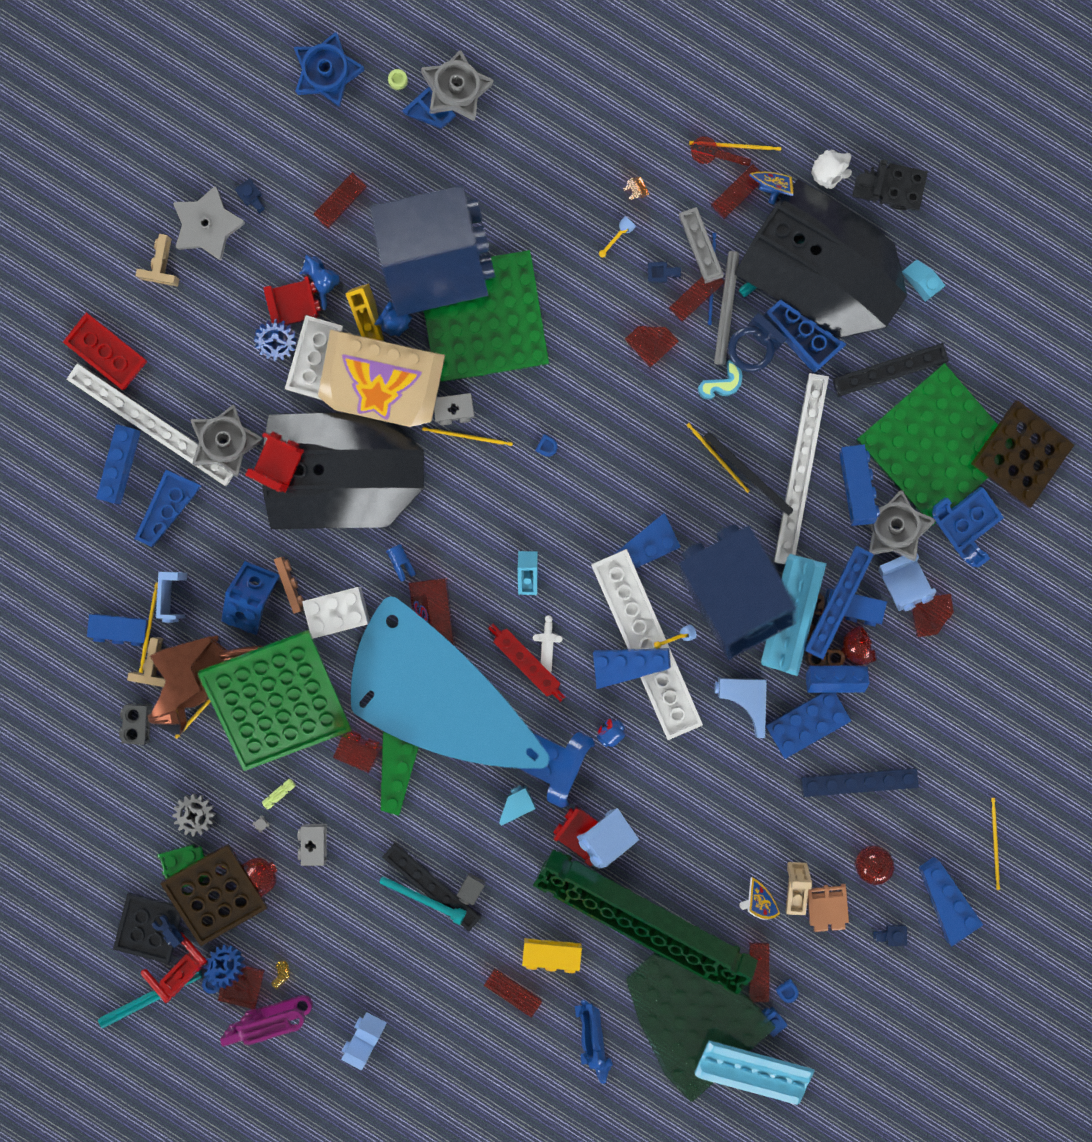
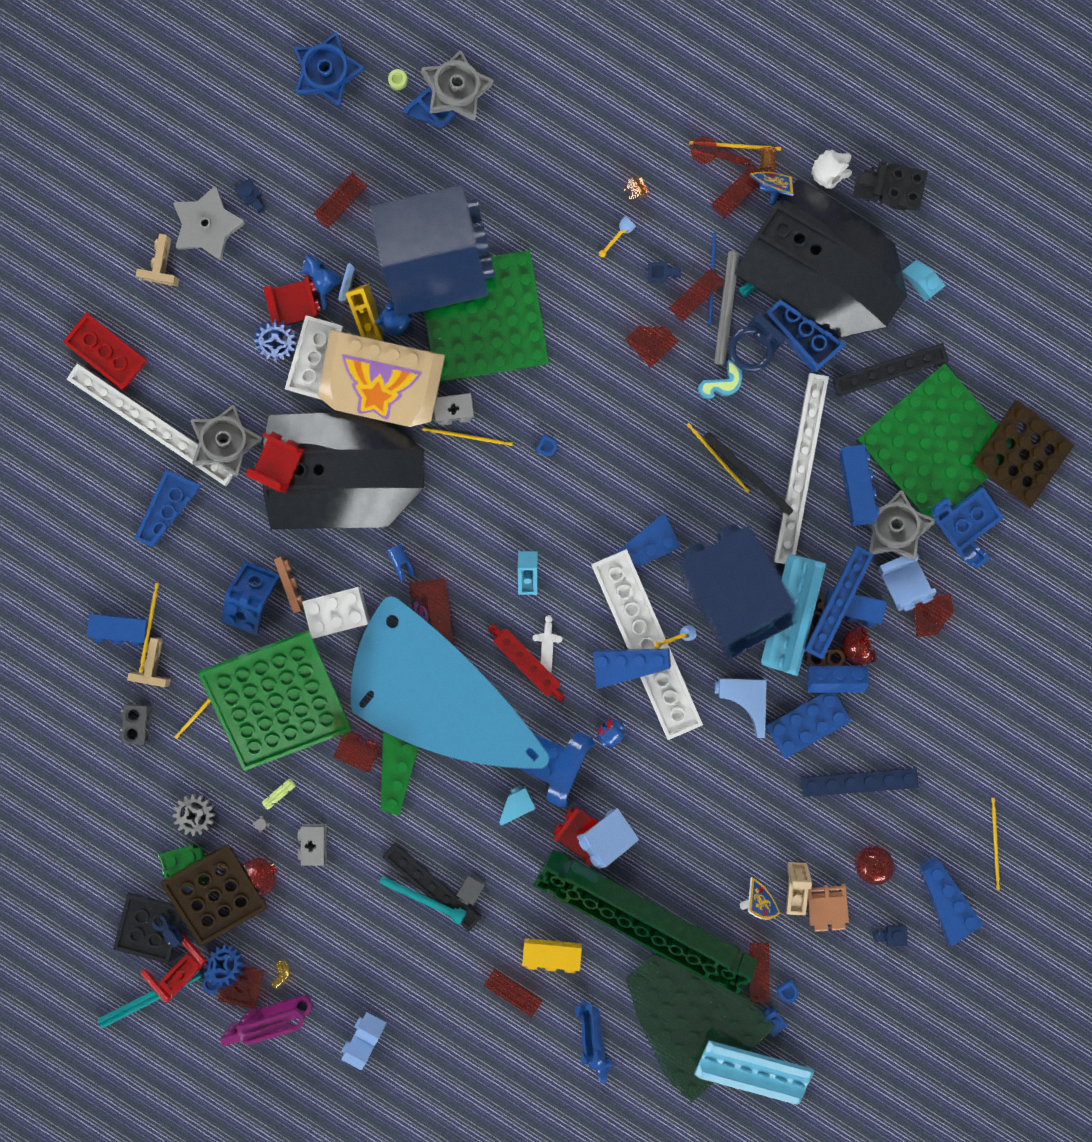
(118, 464): blue brick -> none
(164, 596): light blue panel -> none
(182, 684): copper piece -> none
(347, 283): none -> light blue tile
(701, 245): light grey tile -> none
(767, 158): none -> clear orange bush

